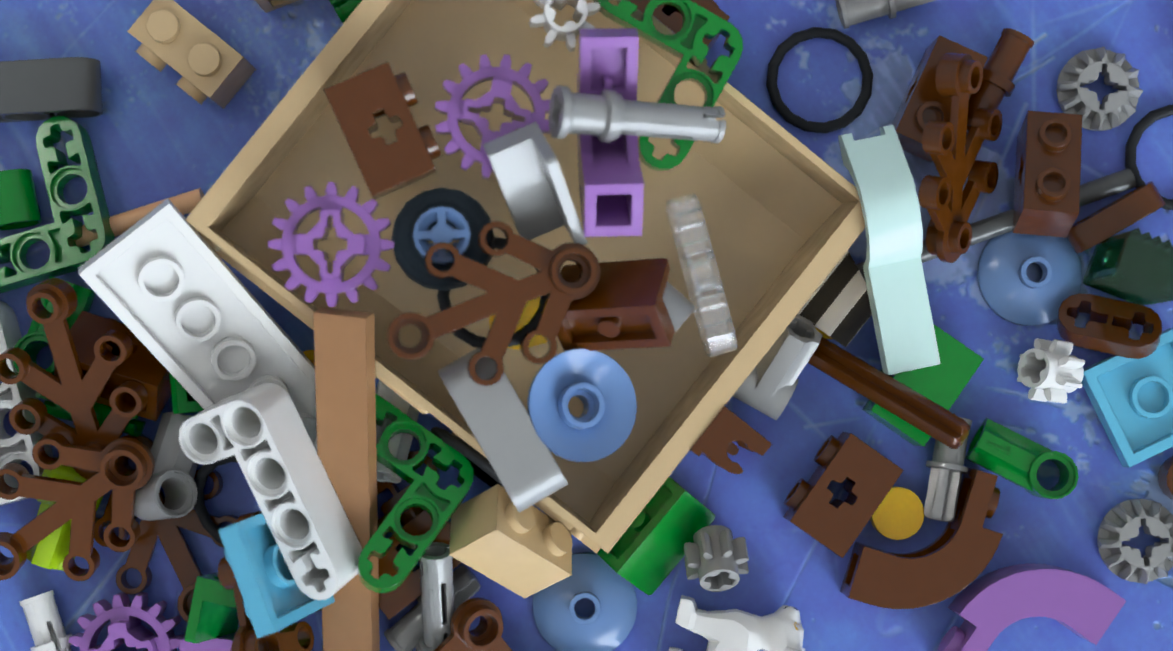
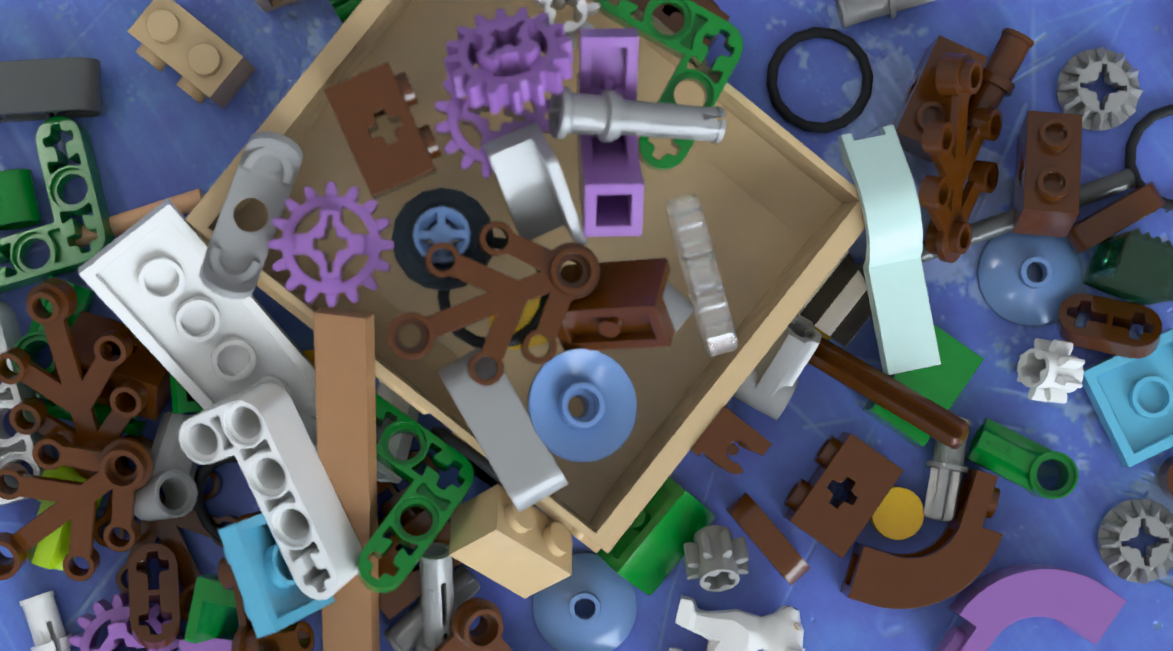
(141, 596): none -> reddish brown beam
(237, 256): none -> light grey piece
(509, 60): none -> medium lavender gear
(768, 538): none -> reddish brown beam

